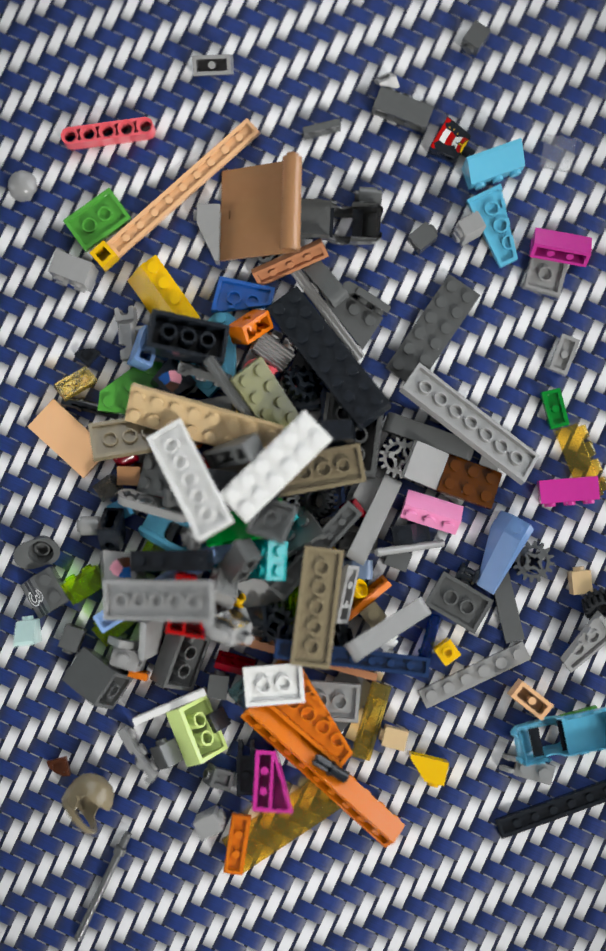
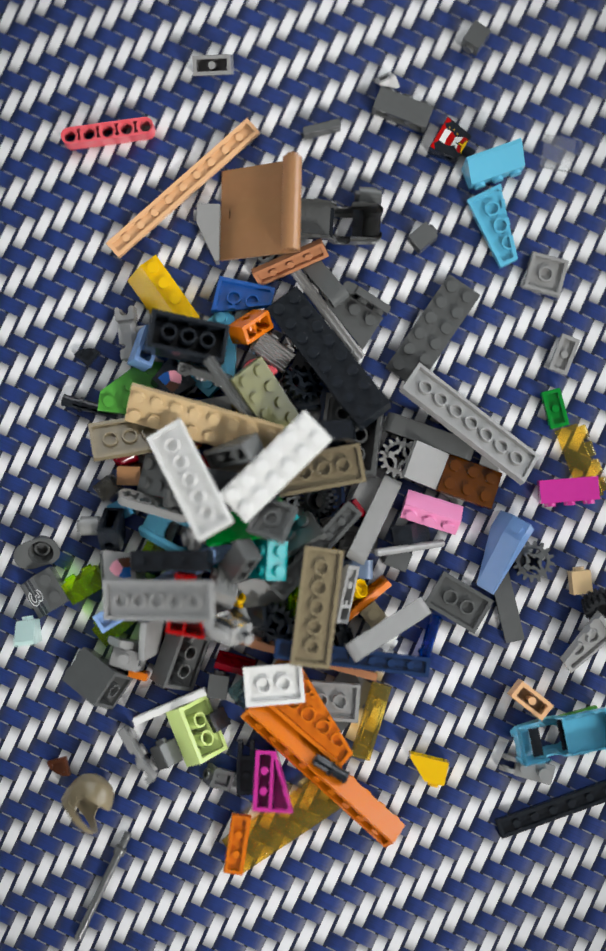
(22, 185): light grey hair -> none
(65, 437): light nougat tile -> none
(72, 638): dark grey brick -> none
(73, 271): light grey brick -> none
(75, 383): clear yellow plate -> none
(97, 219): bright green plate -> none
(104, 256): yellow brick -> none
(209, 822): light grey brick -> none
(393, 737): tan brick -> none
(446, 651): yellow brick -> none
(468, 228): light grey brick -> none
(471, 579): black bush -> none
(474, 674): light grey plate -> none
(561, 247): dark pink brick -> none

